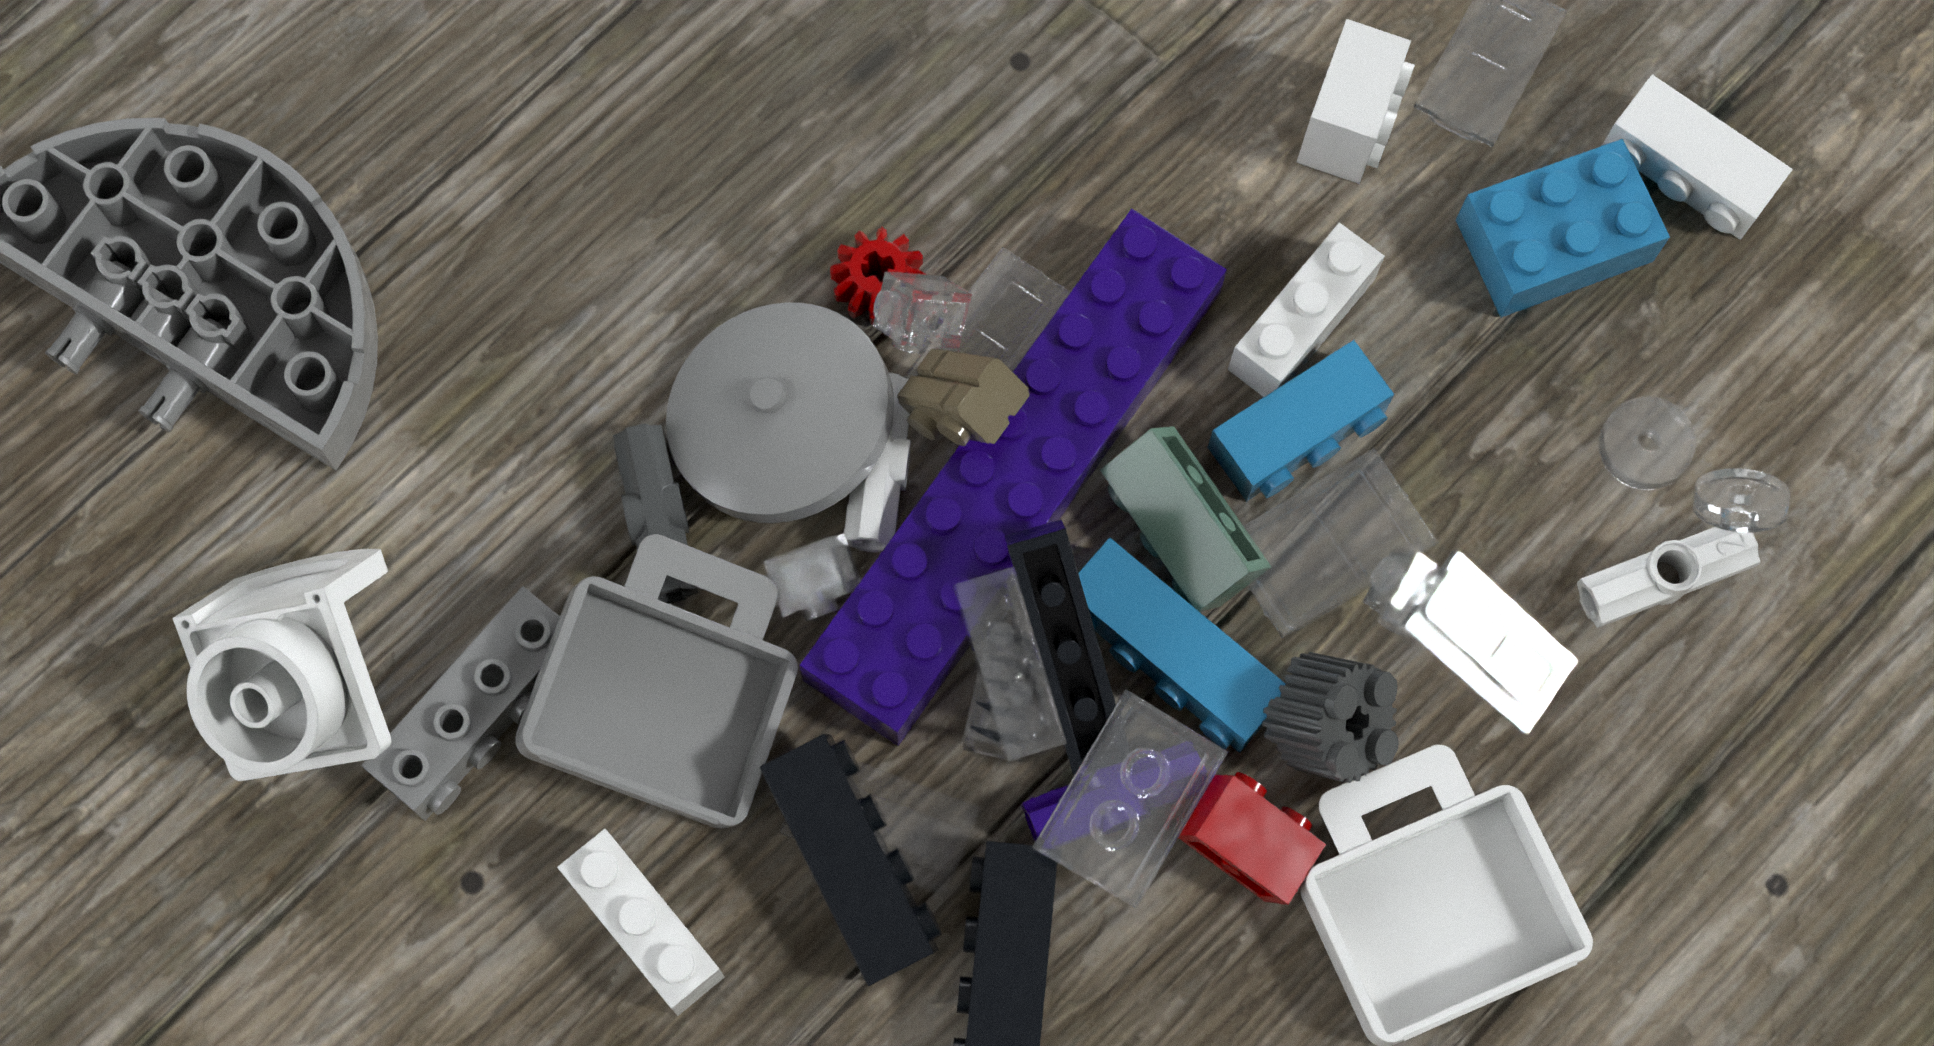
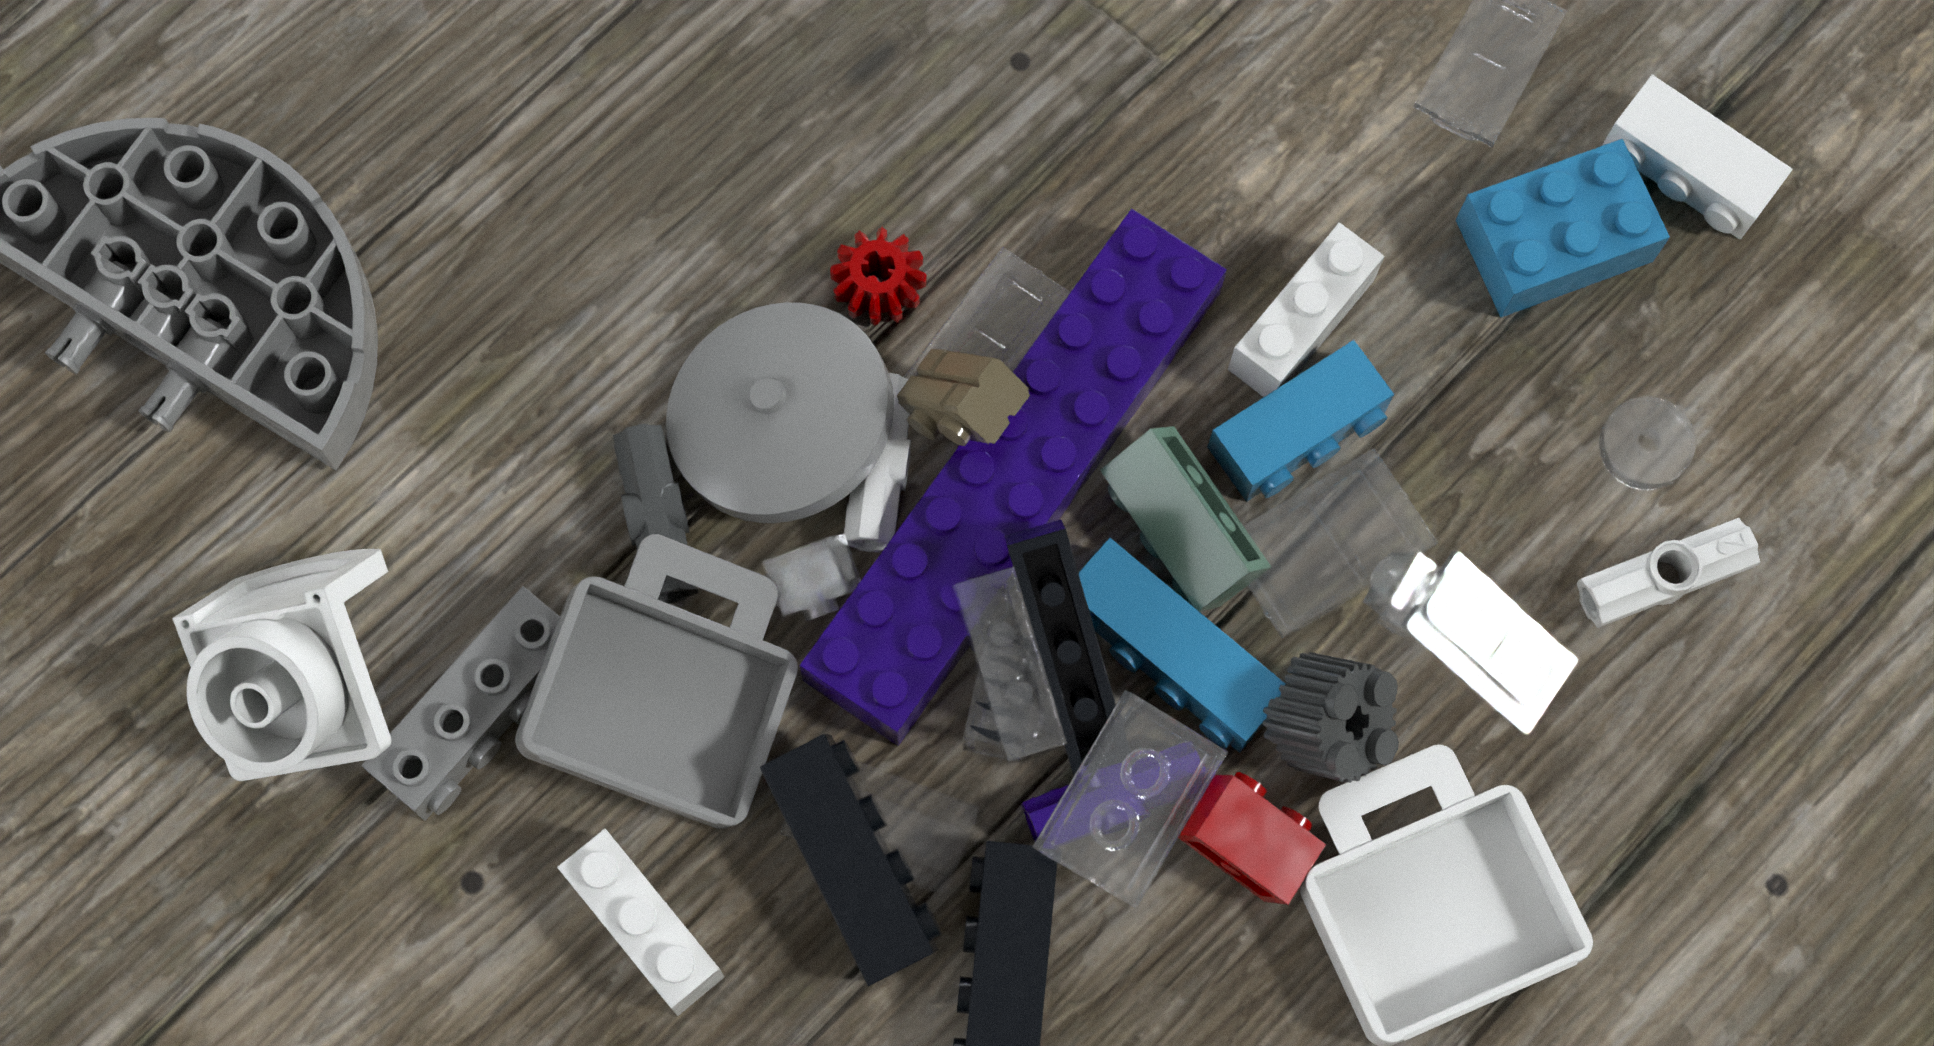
(921, 311): clear brick -> none
(1357, 102): white brick -> none
(1741, 500): clear piece -> none

